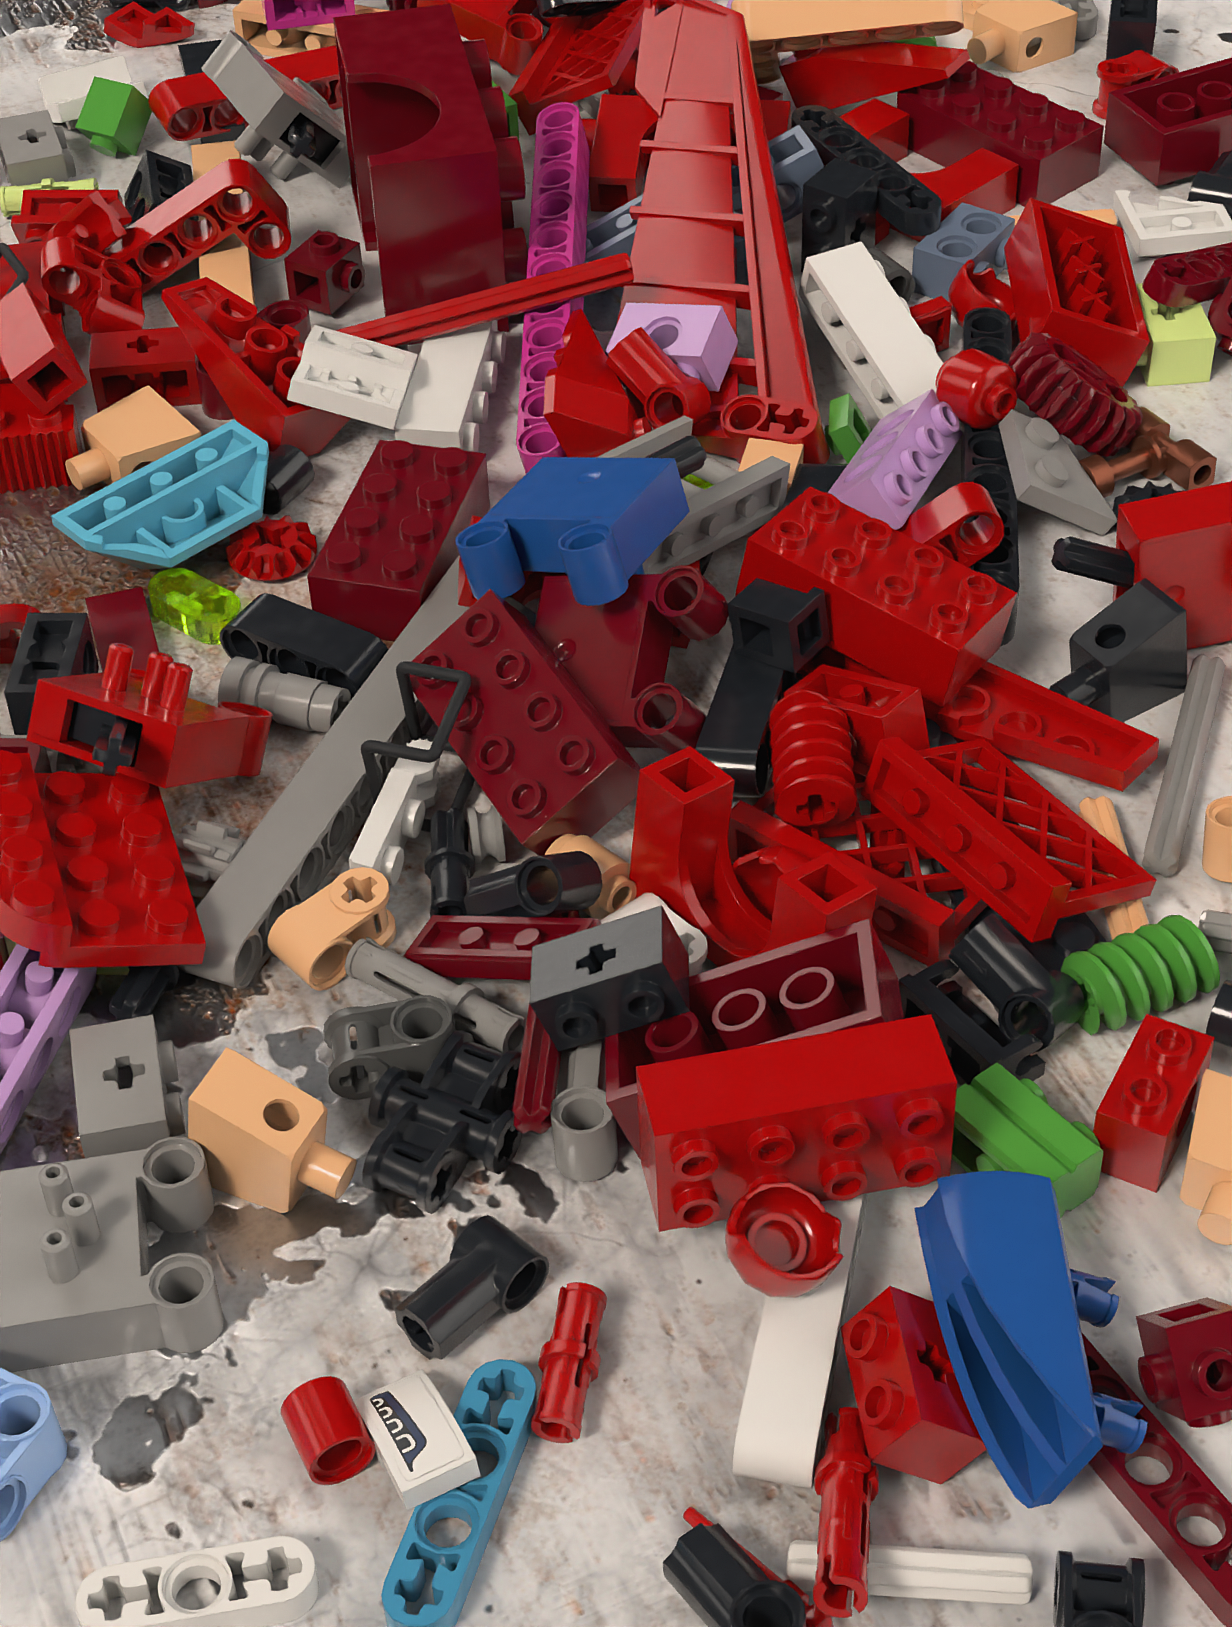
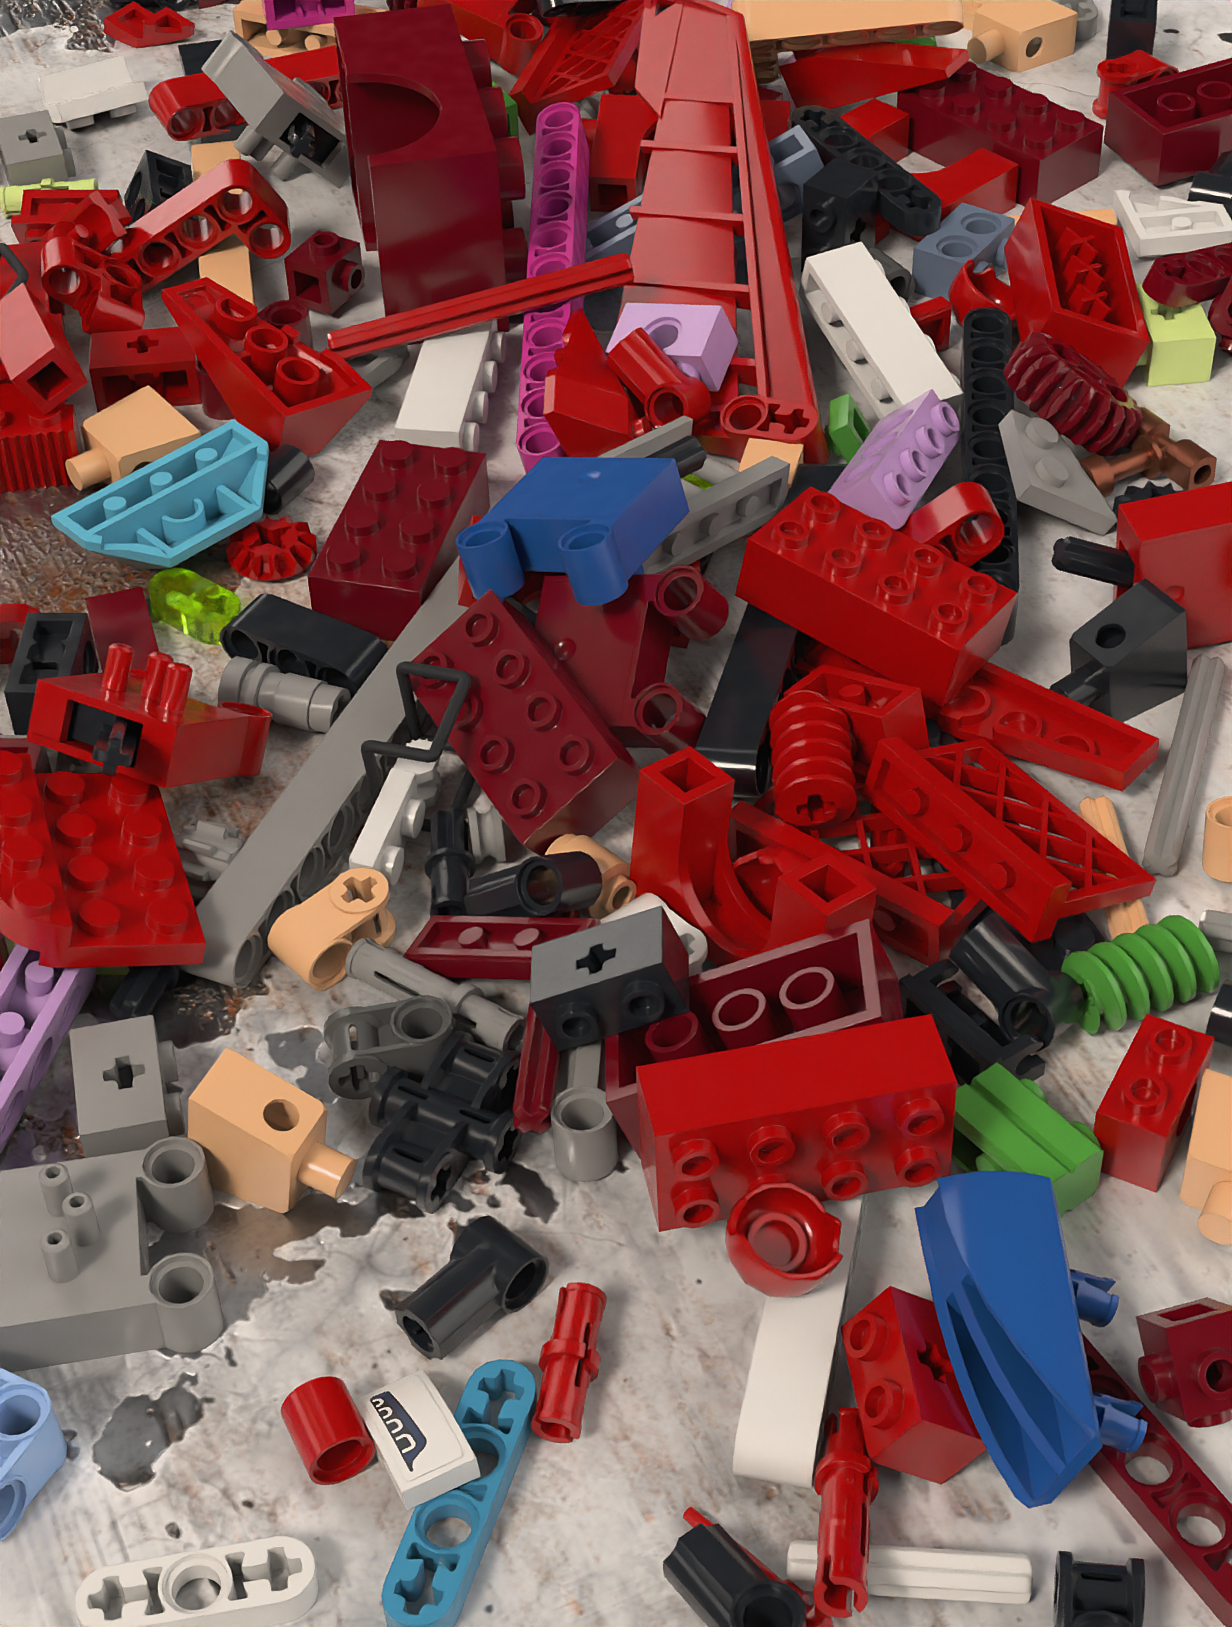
(114, 117): bright green brick -> none
(352, 377): white slope -> none
(779, 624): black brick -> none
(977, 388): red head -> none

